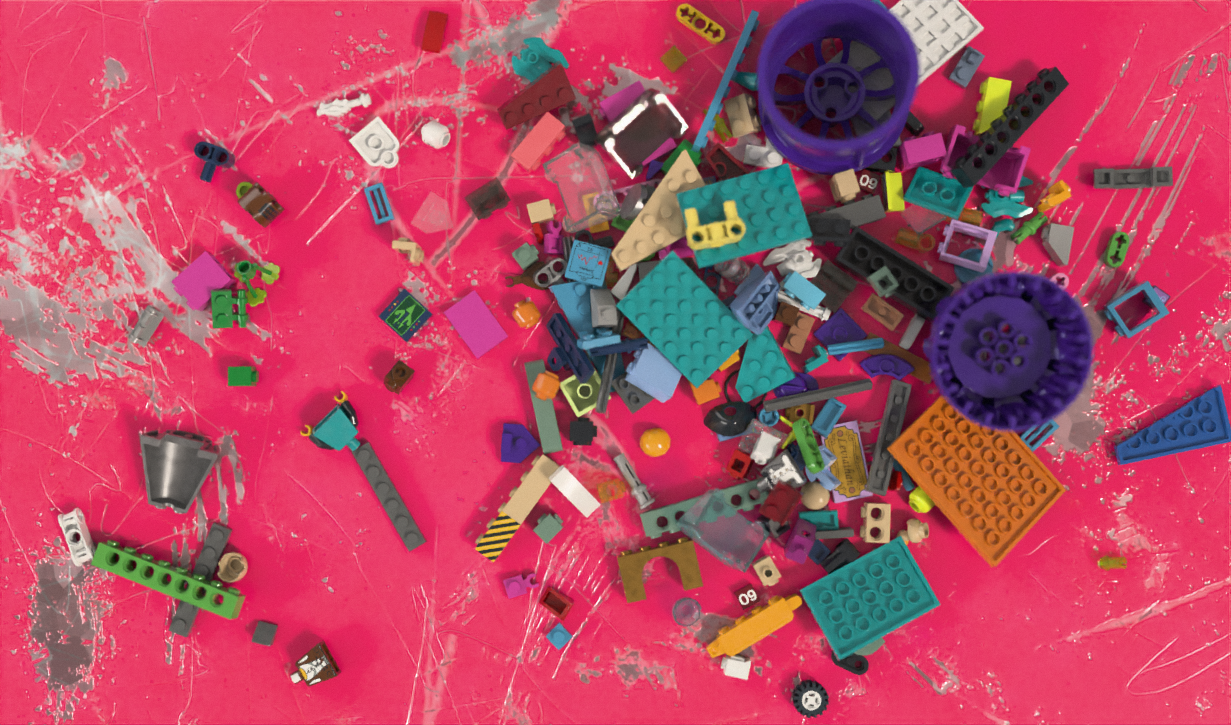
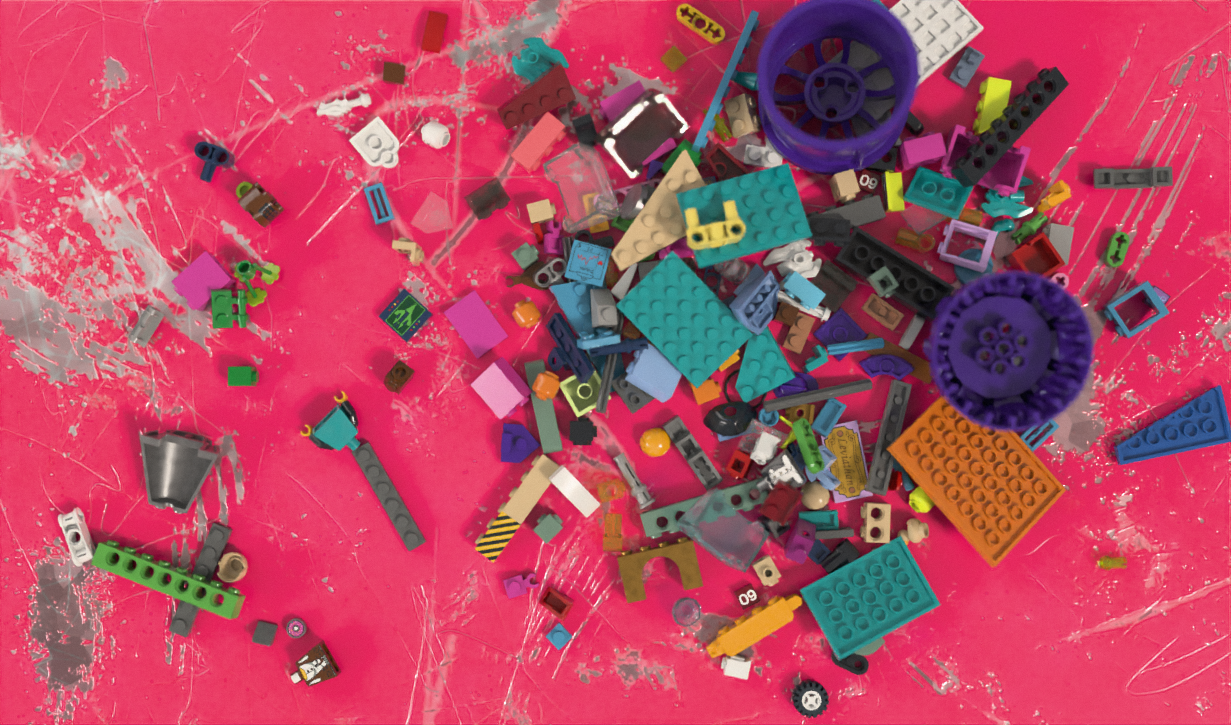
(296, 628): none -> tile
(393, 73): none -> reddish brown slope
(502, 388): none -> brick
(612, 538): none -> clear yellow piece
(692, 452): none -> dark grey slope
(1036, 257): none -> red piece

